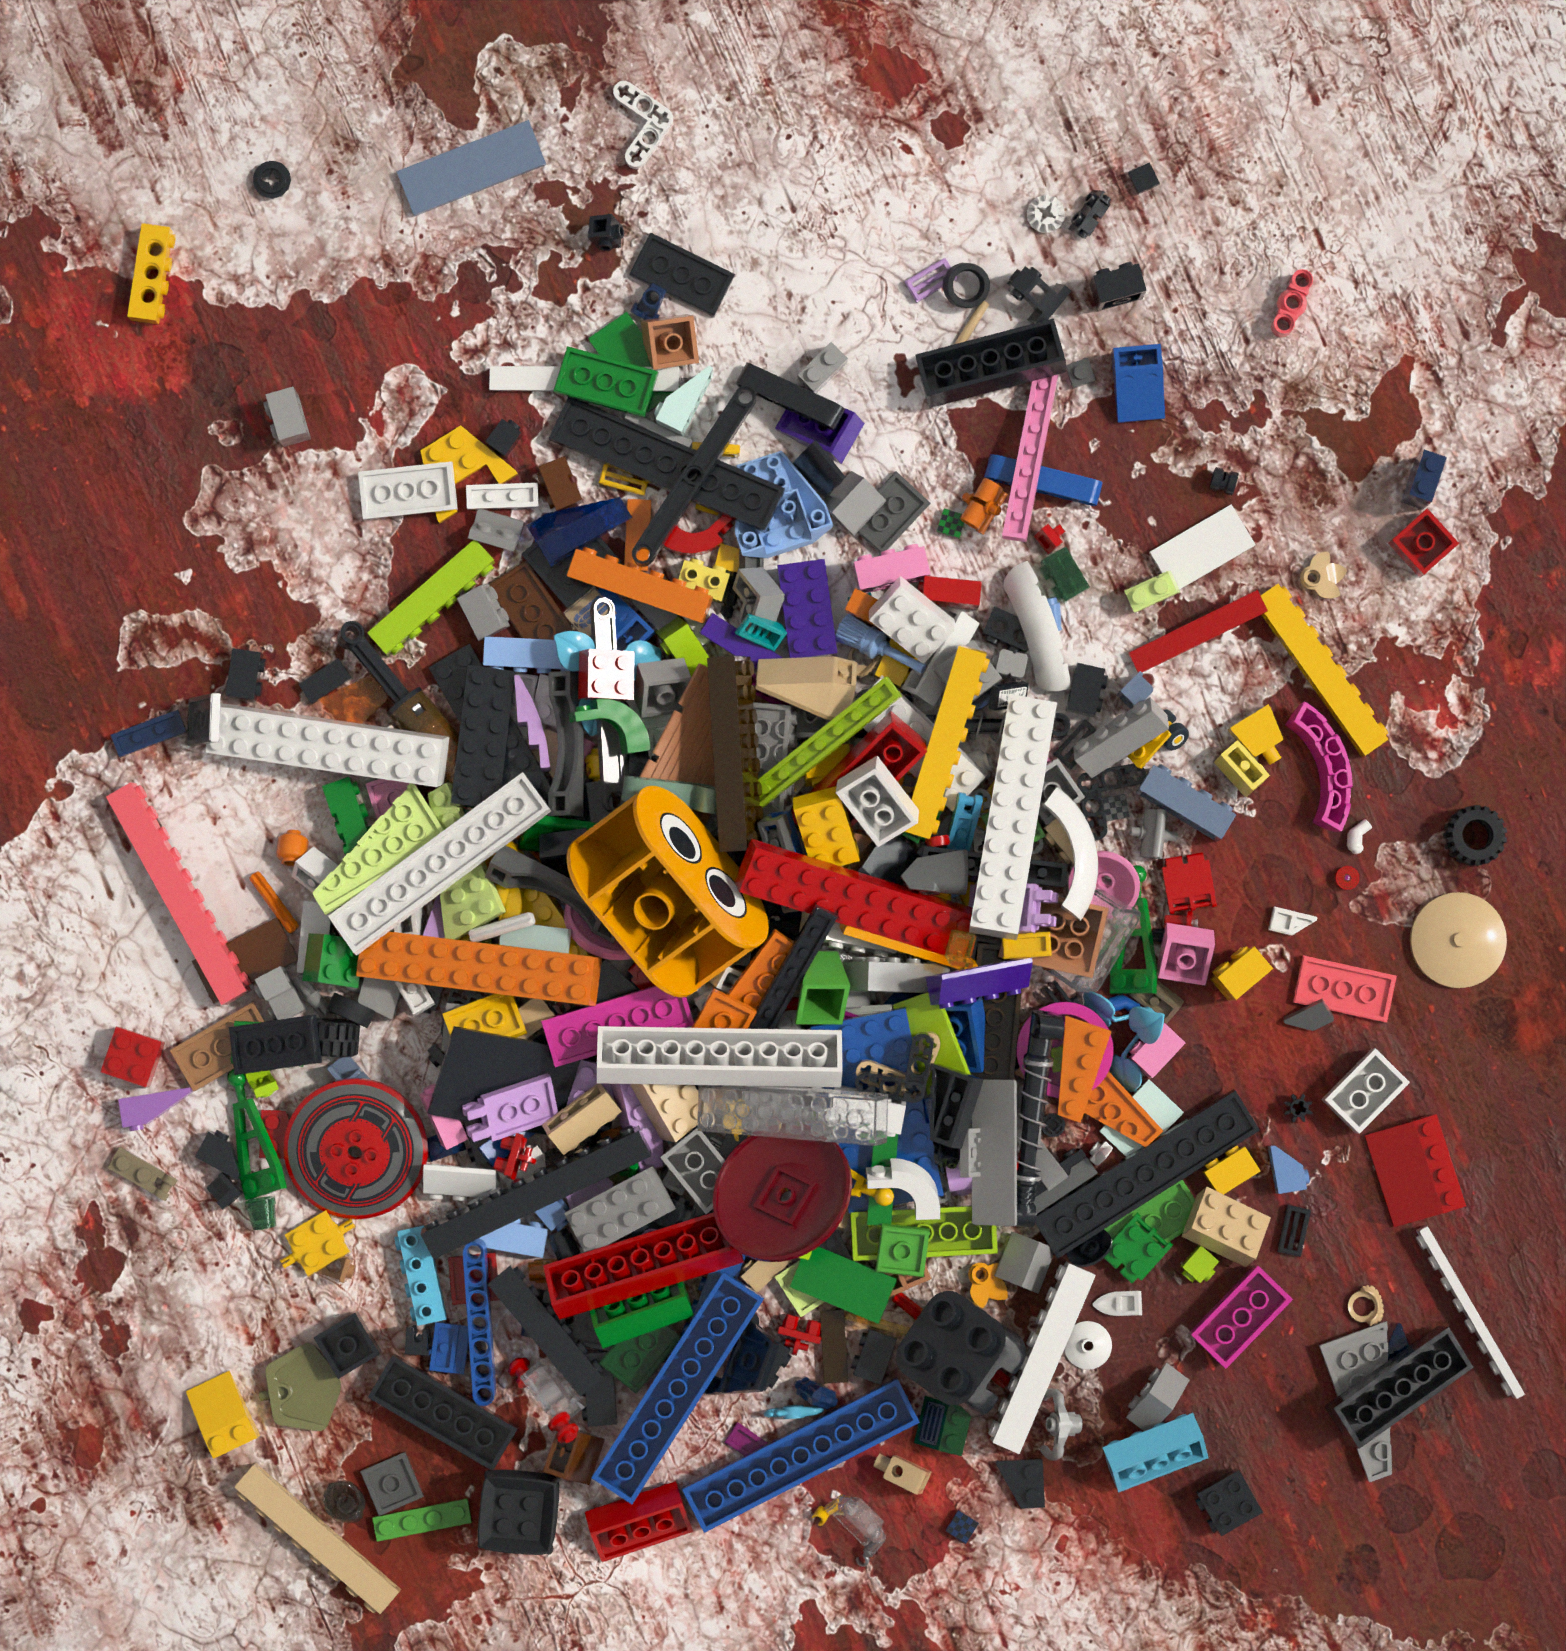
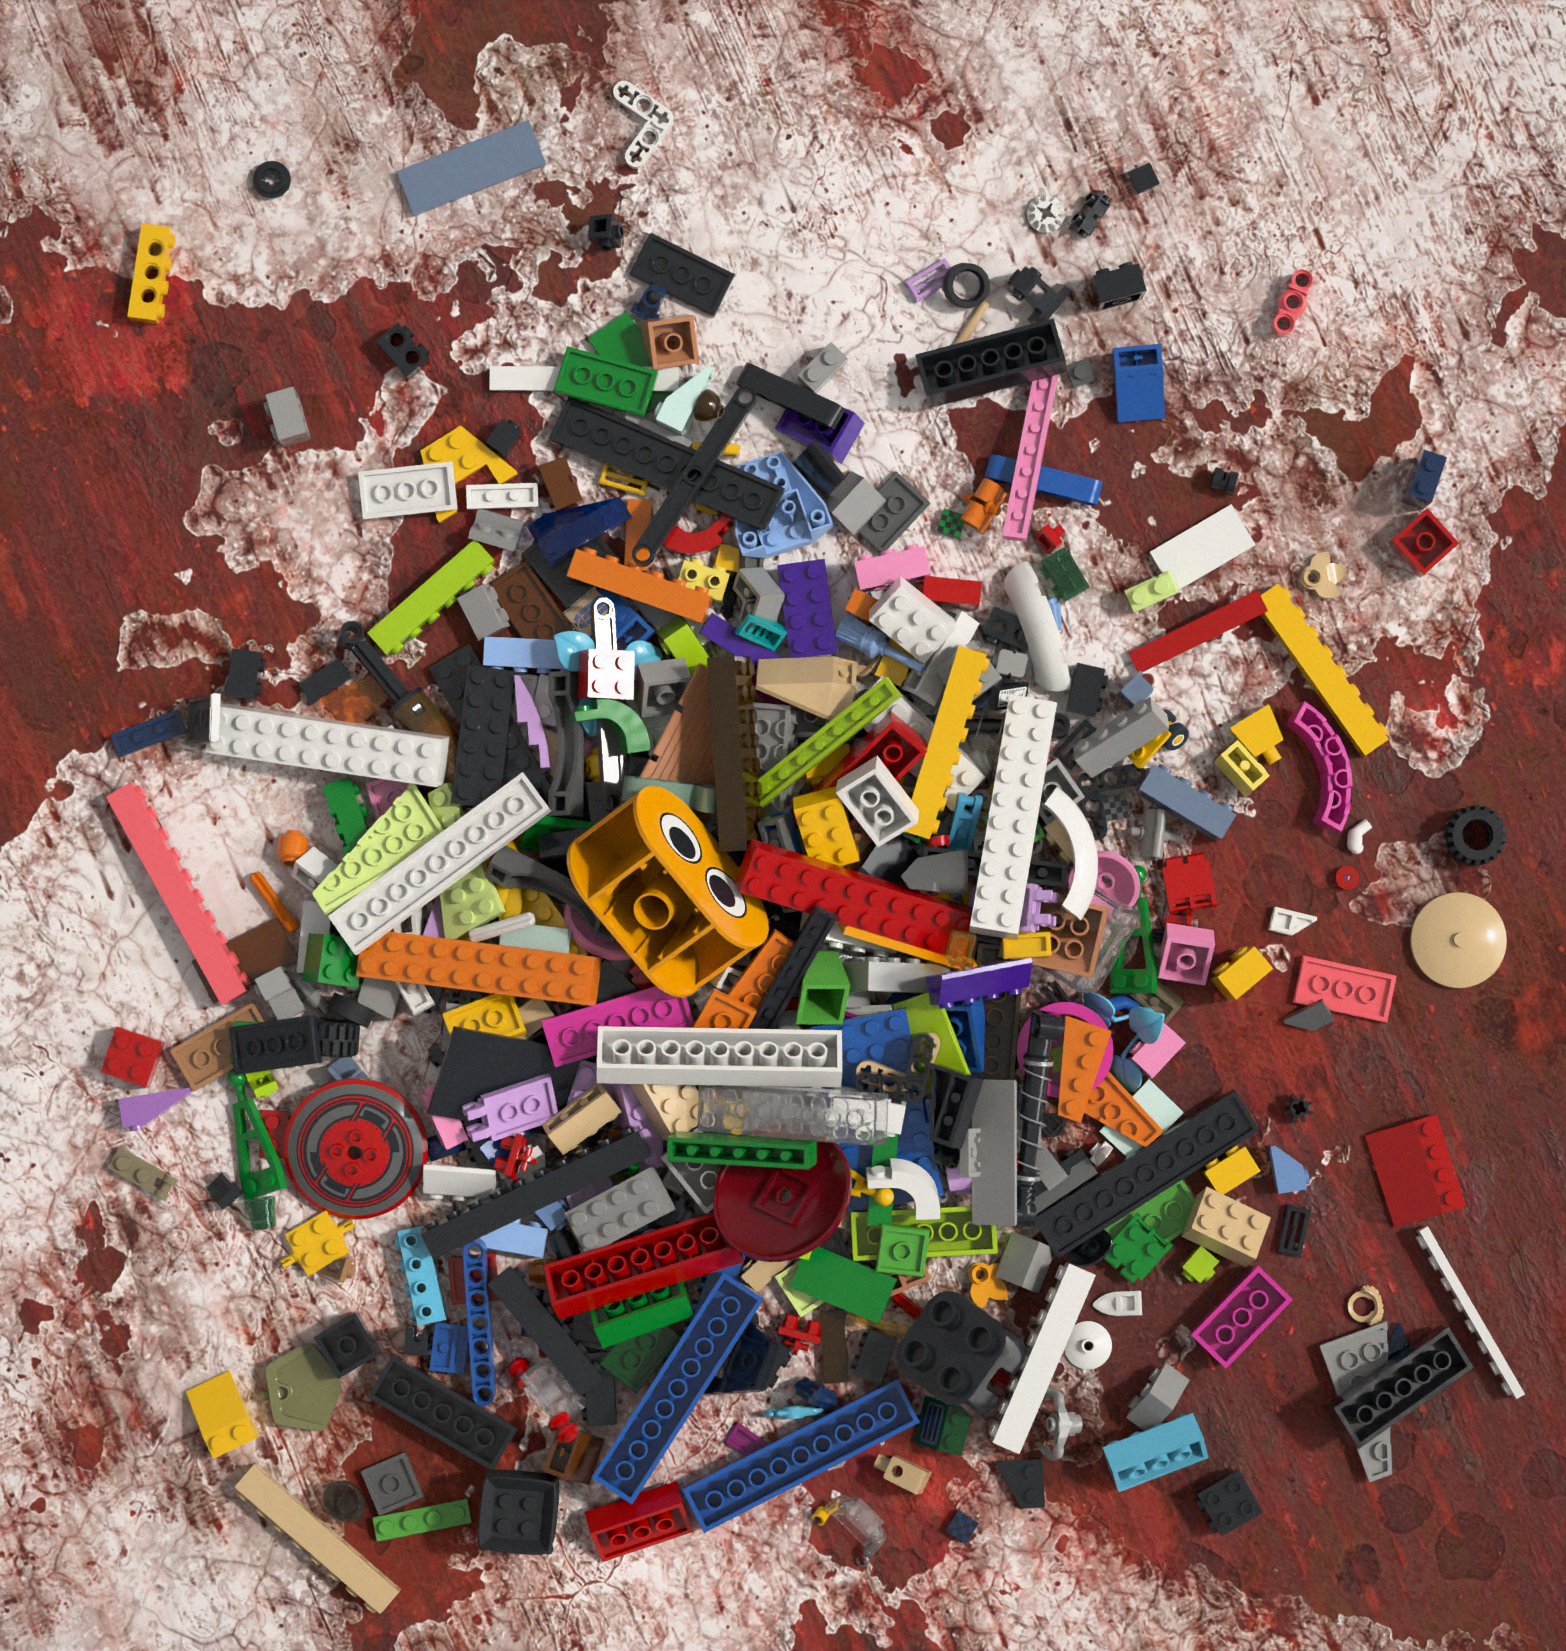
(219, 1153): black slope -> none
(399, 354): none -> black brick
(439, 1209): clear tile -> none
(708, 406): none -> dark brown brick
(741, 1150): none -> green brick
(1365, 1091): white brick -> none

